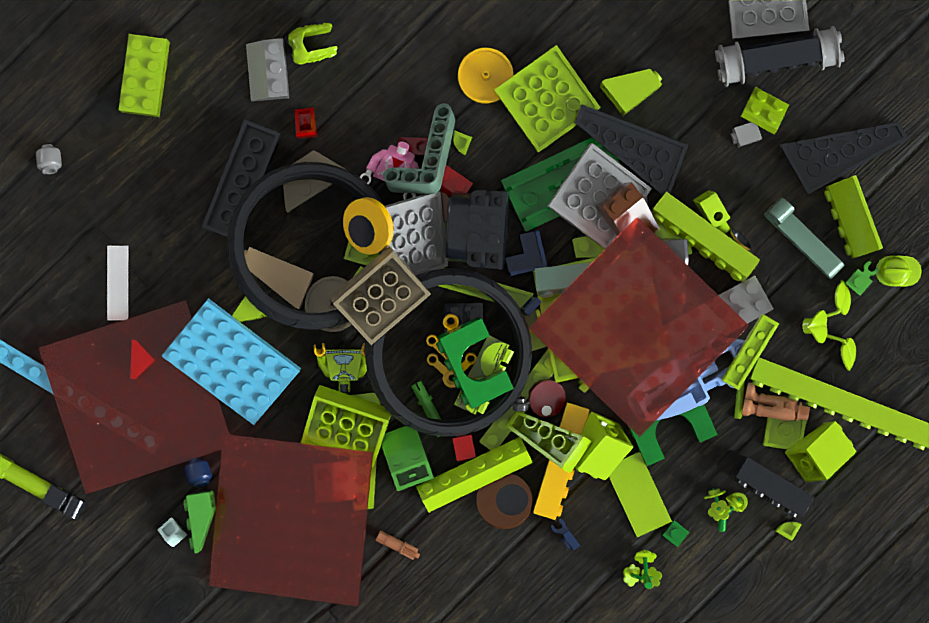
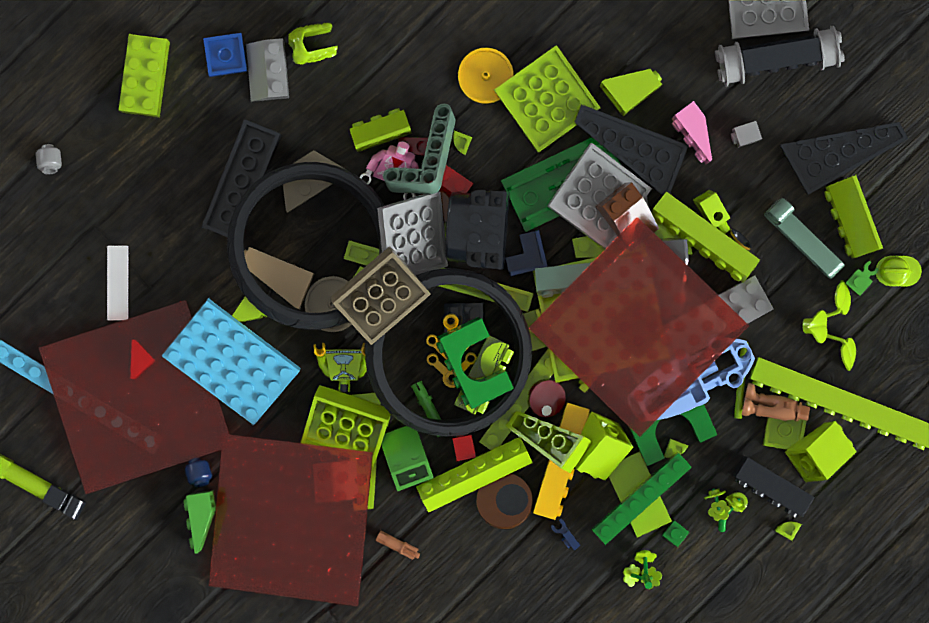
(172, 532): light aqua slope -> none
(225, 54): none -> blue plate
(305, 123): red slope -> none
(368, 225): yellow piece -> none
(380, 130): none -> lime slope
(521, 404): dark grey plate -> none
(531, 304): dark blue tile -> none
(641, 498): none -> green brick
(673, 447): none -> lime tile
(694, 128): none -> bright pink slope
(750, 351): lime tile -> none
(765, 110): lime plate -> none

